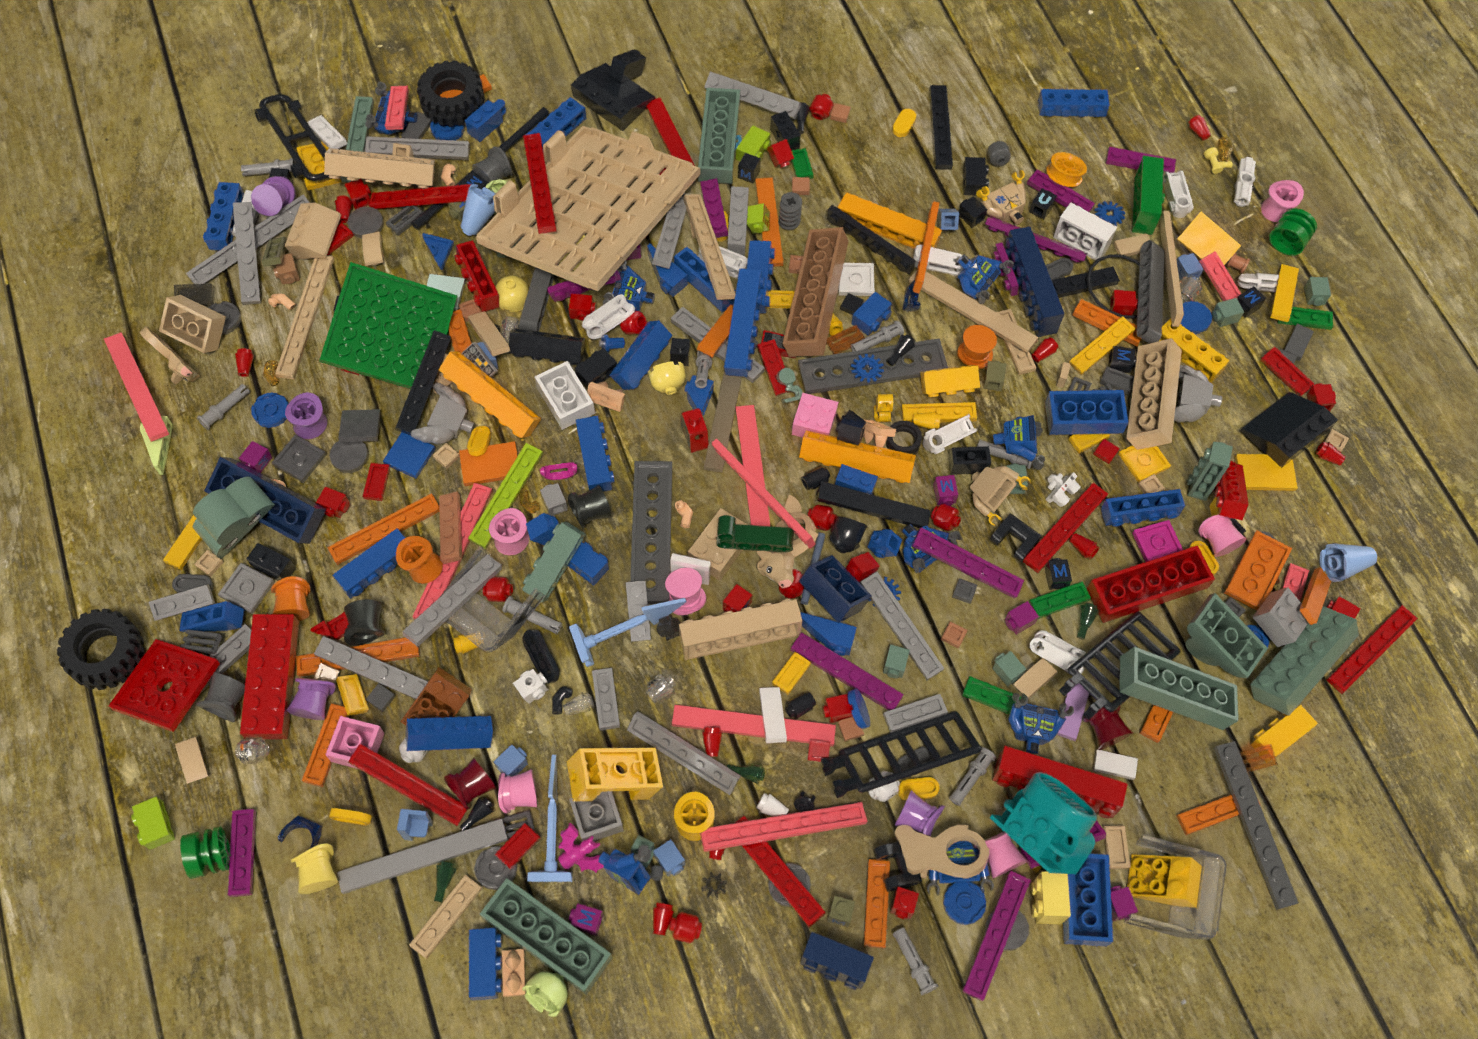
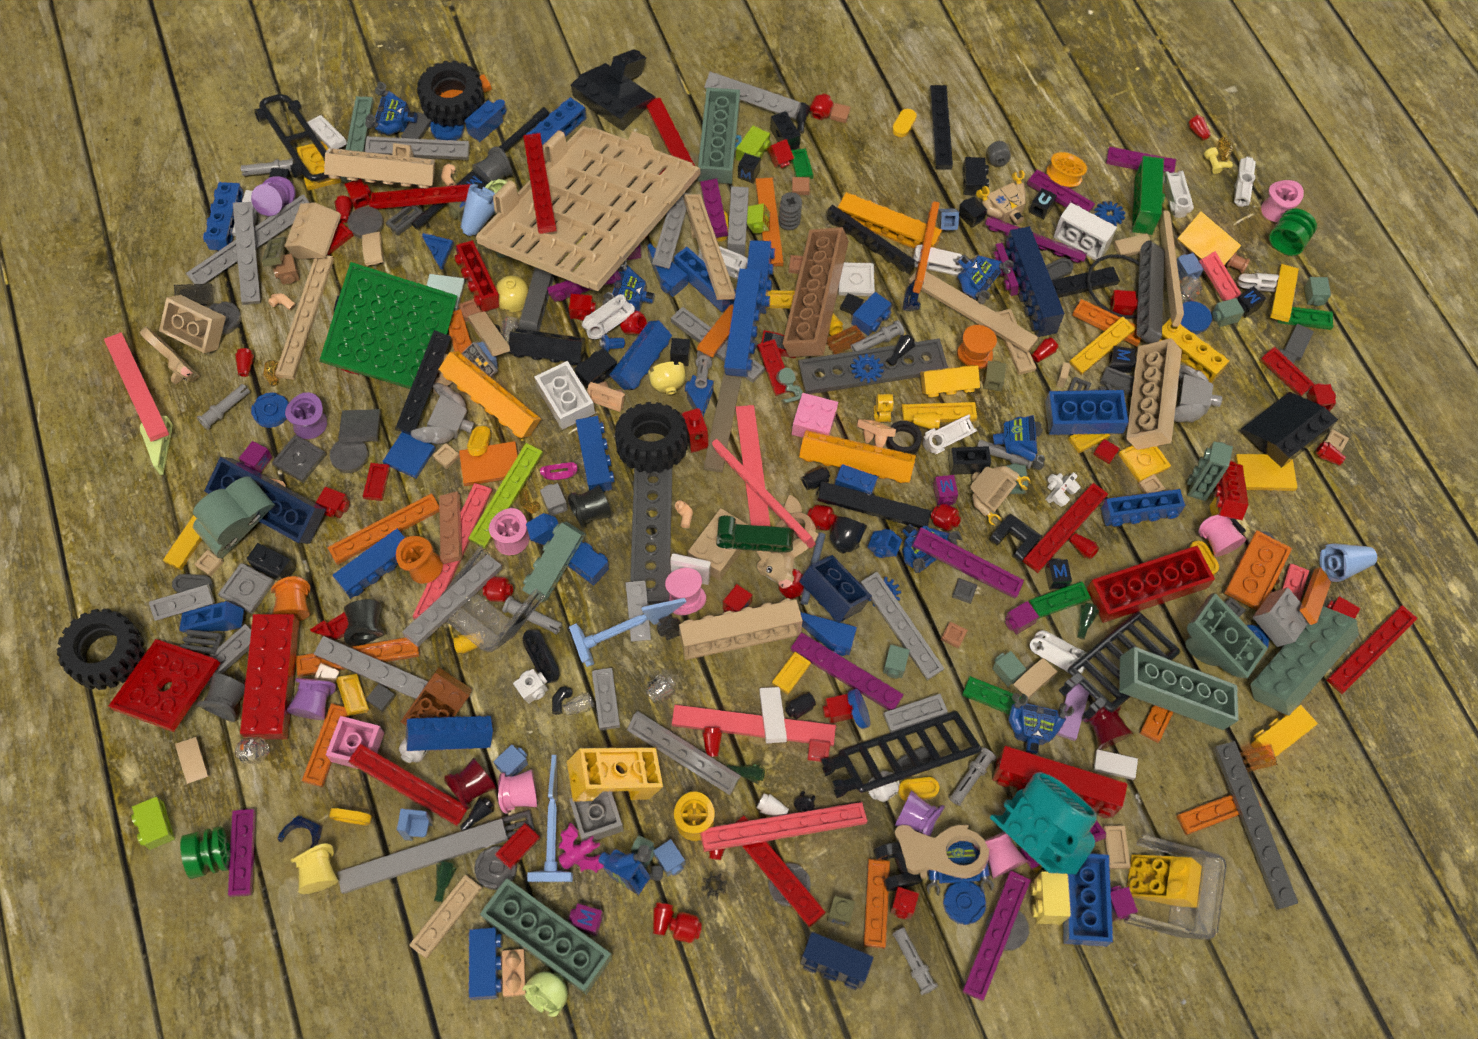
(397, 107): coral tile -> none
(646, 420): none -> black tyre
(850, 729): nougat tile -> none
(851, 428): black slope -> none
(862, 566): red brick -> none
(1071, 102): blue brick -> none
(1157, 540): dark pink plate -> none

